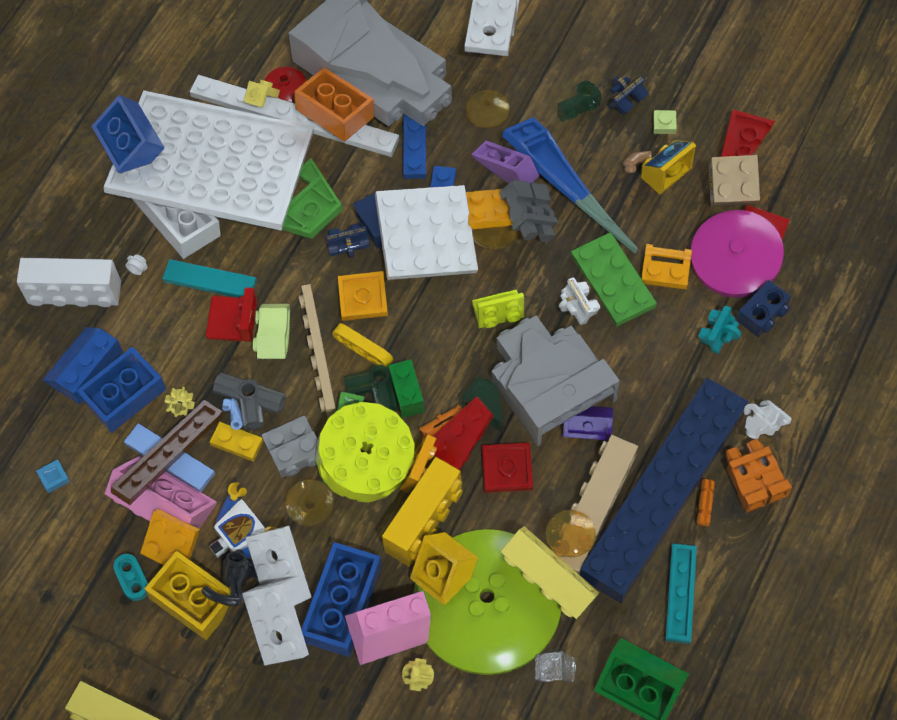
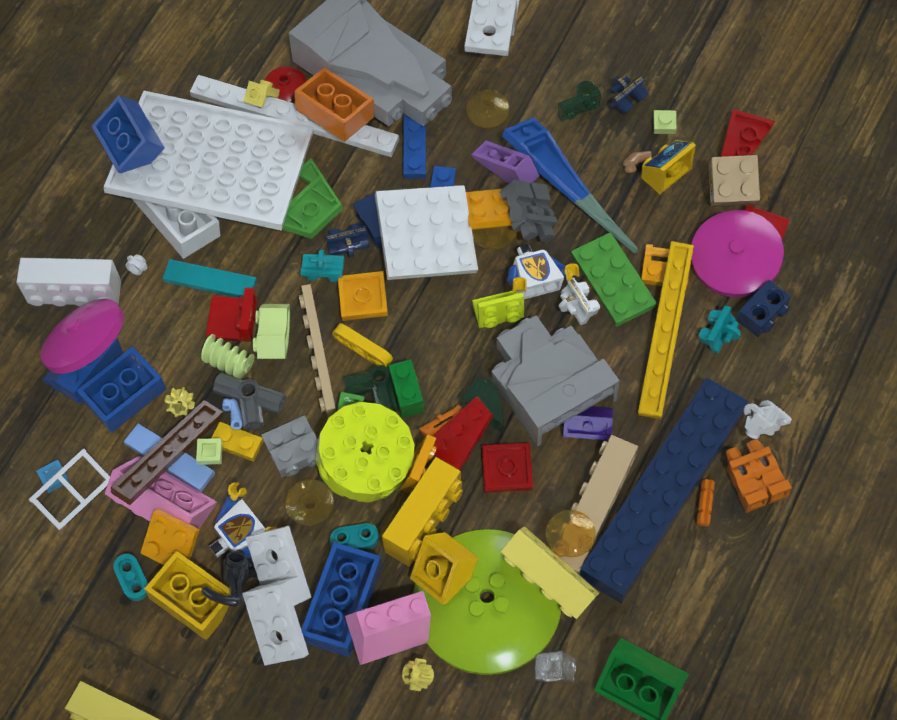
(58, 475): none -> white window
(82, 336): none -> dark pink dish
(209, 451): none -> yellowish green plate
(226, 359): none -> yellowish green piece
(322, 266): none -> teal hips
(354, 536): none -> teal plate
(538, 273): none -> torso
(665, 330): none -> yellow tile
(681, 593): teal tile -> none

